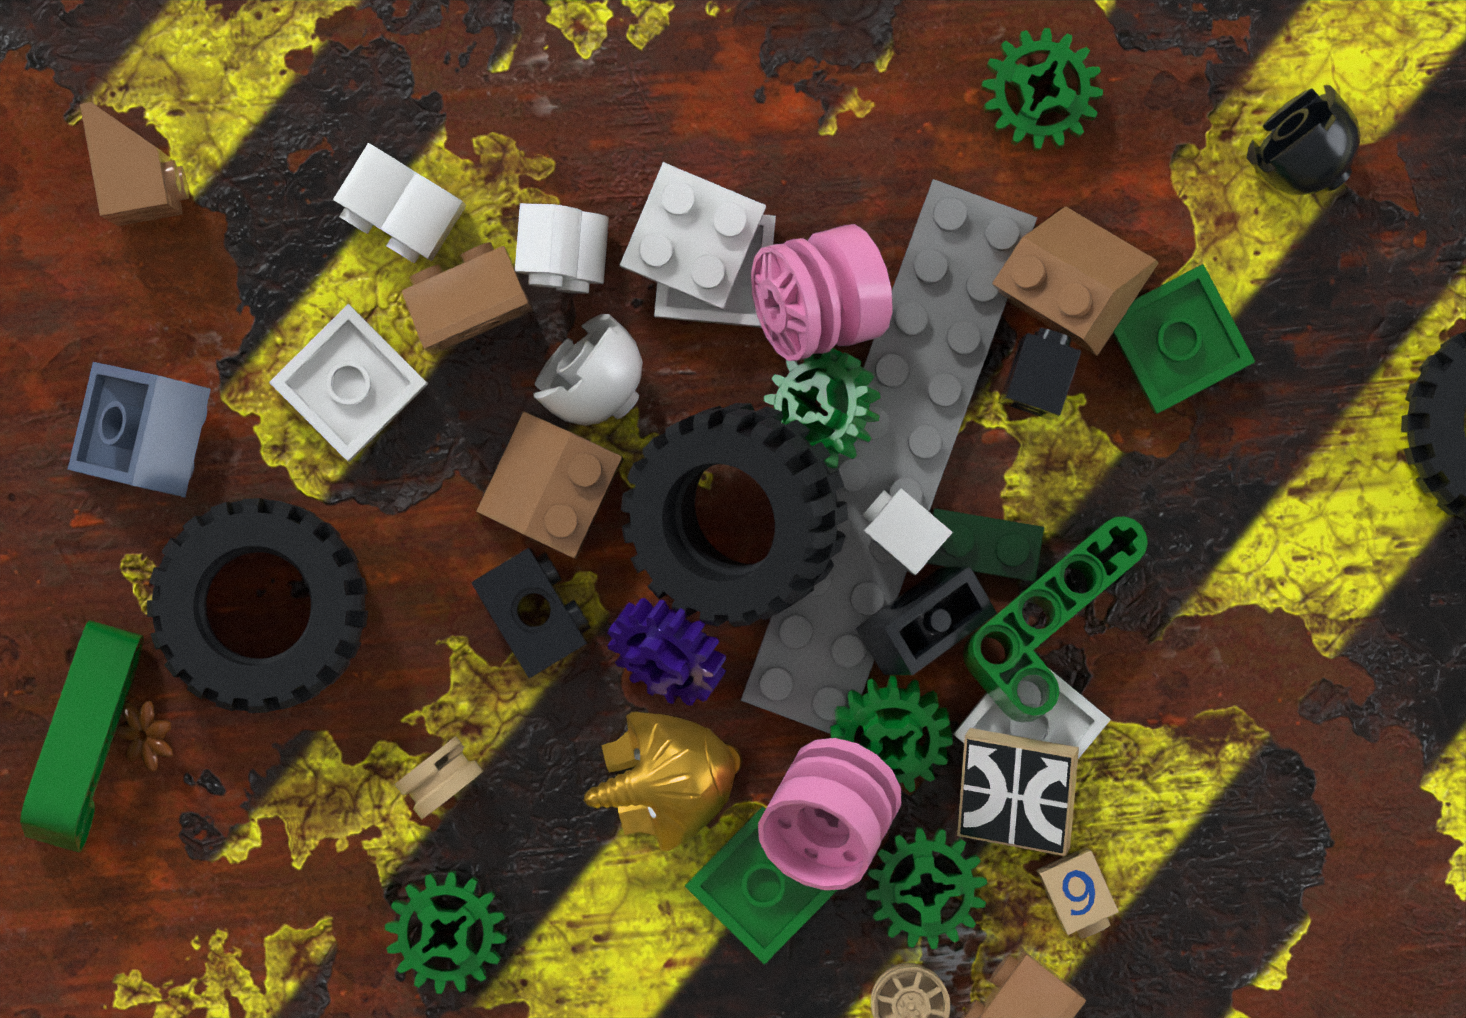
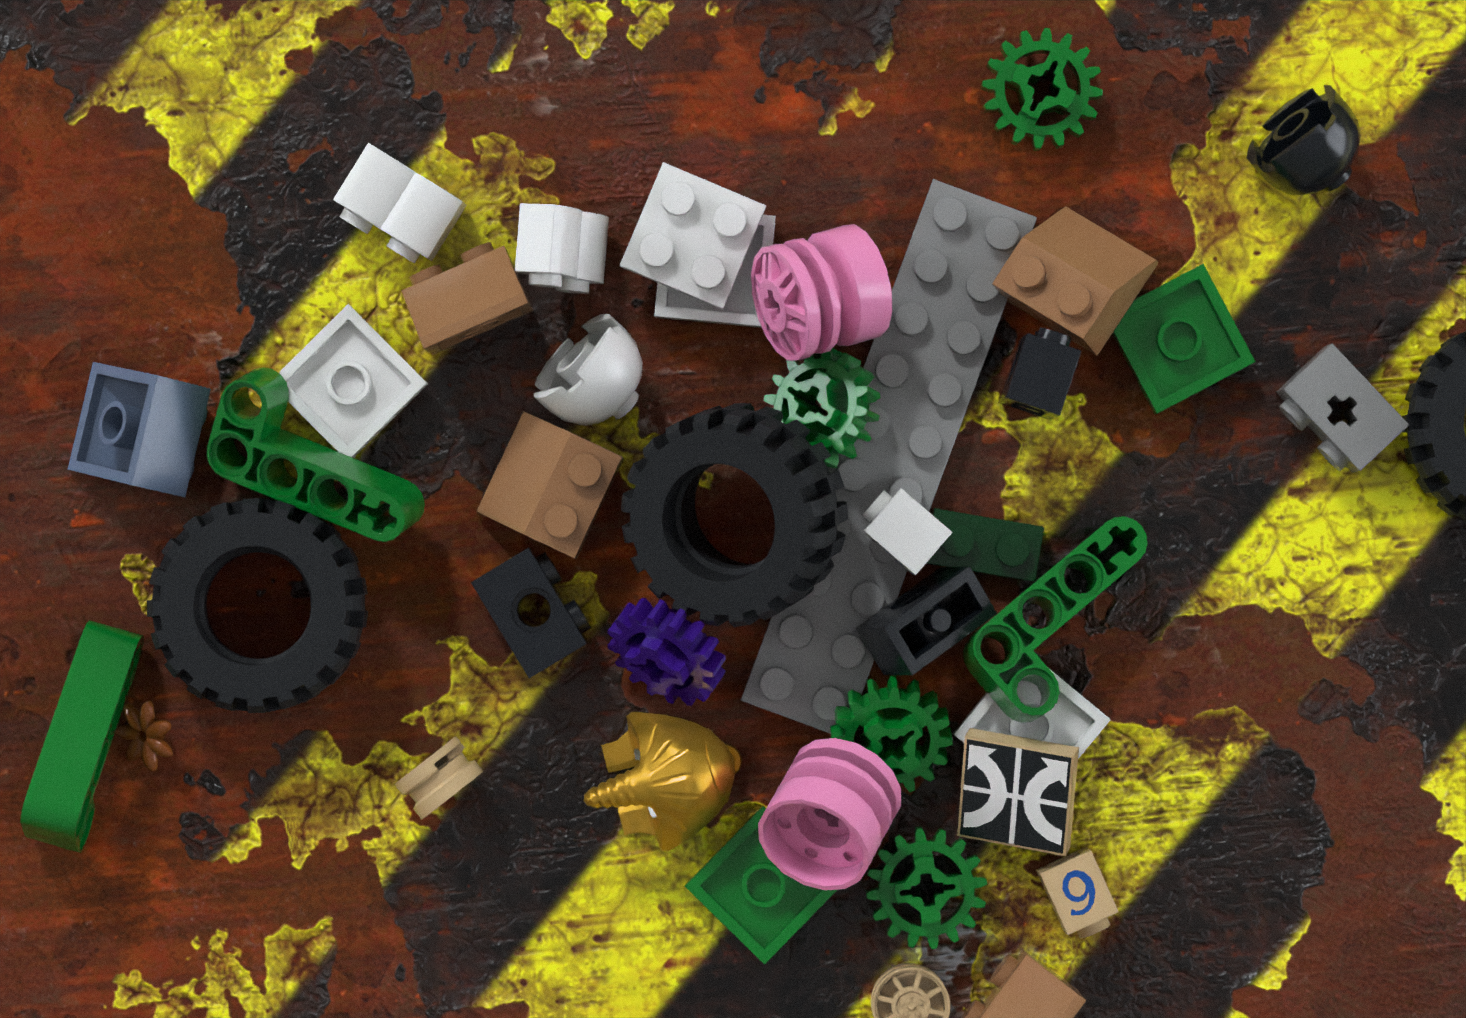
(129, 173): medium nougat slope -> none
(391, 500): none -> green beam
(461, 953): green gear -> none
(1370, 417): none -> light grey brick

